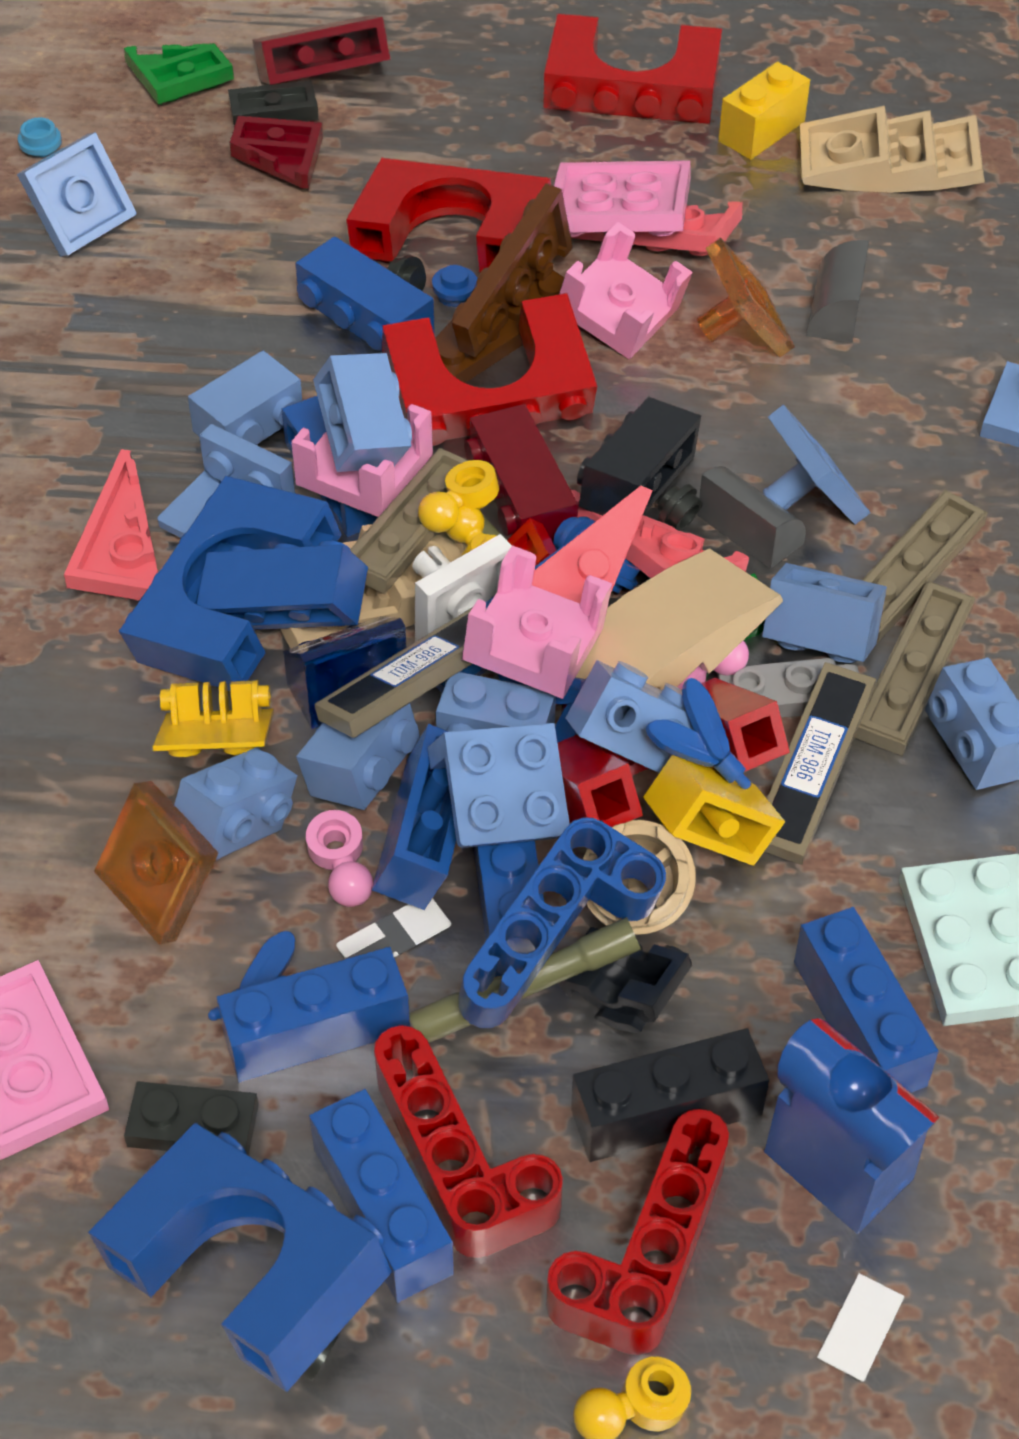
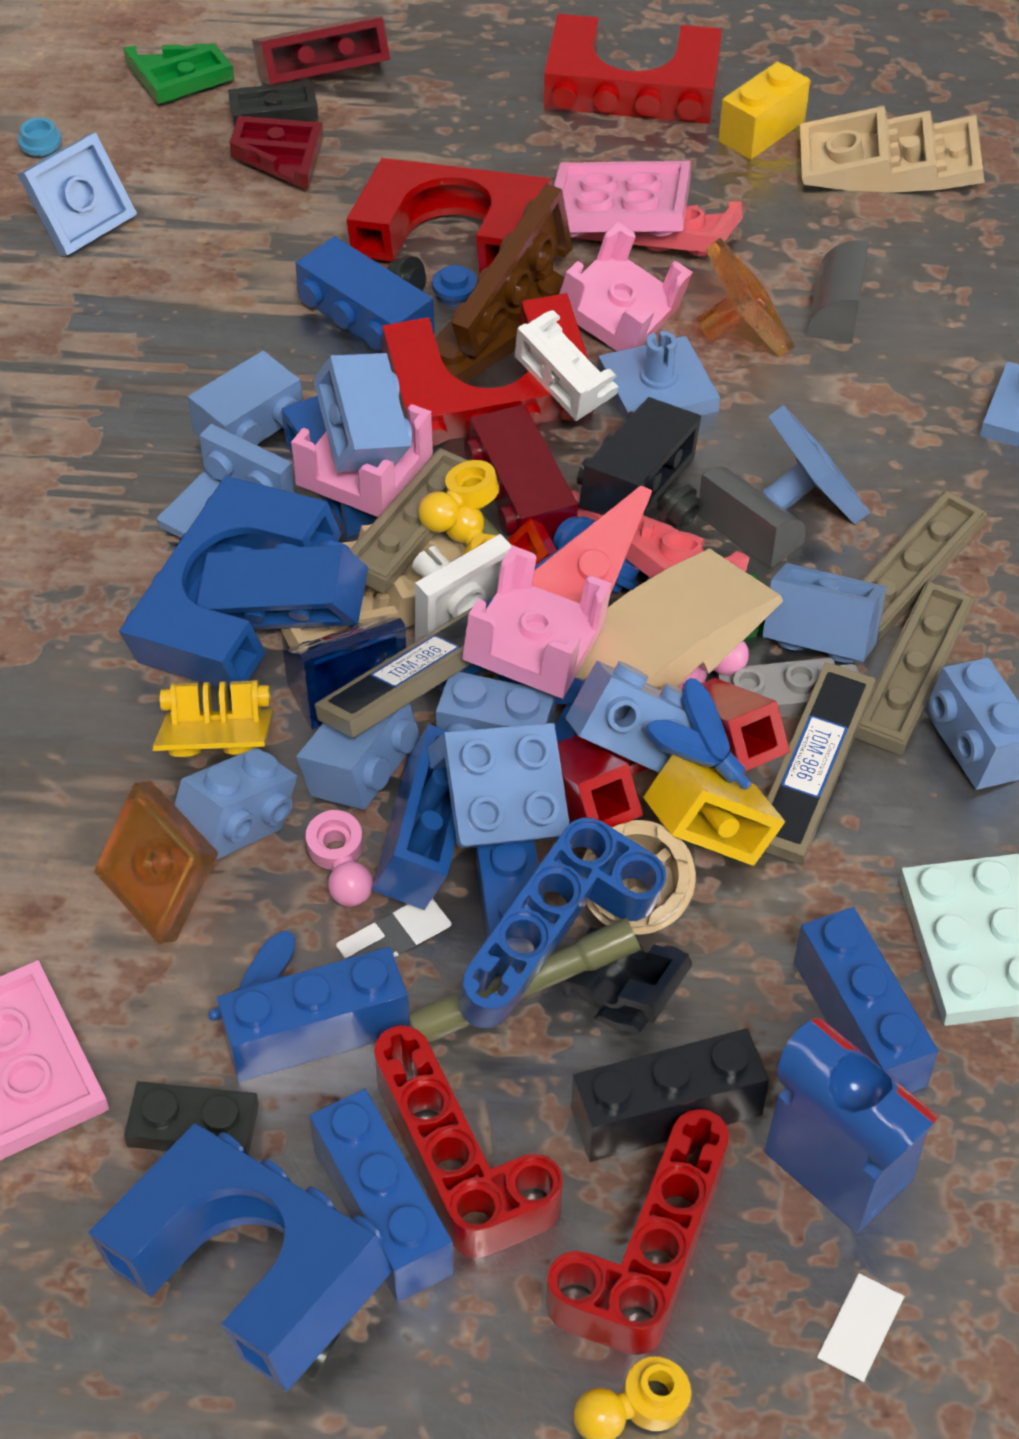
(116, 545): coral wing -> none
(562, 366): none -> white hinge
(662, 371): none -> medium blue tile

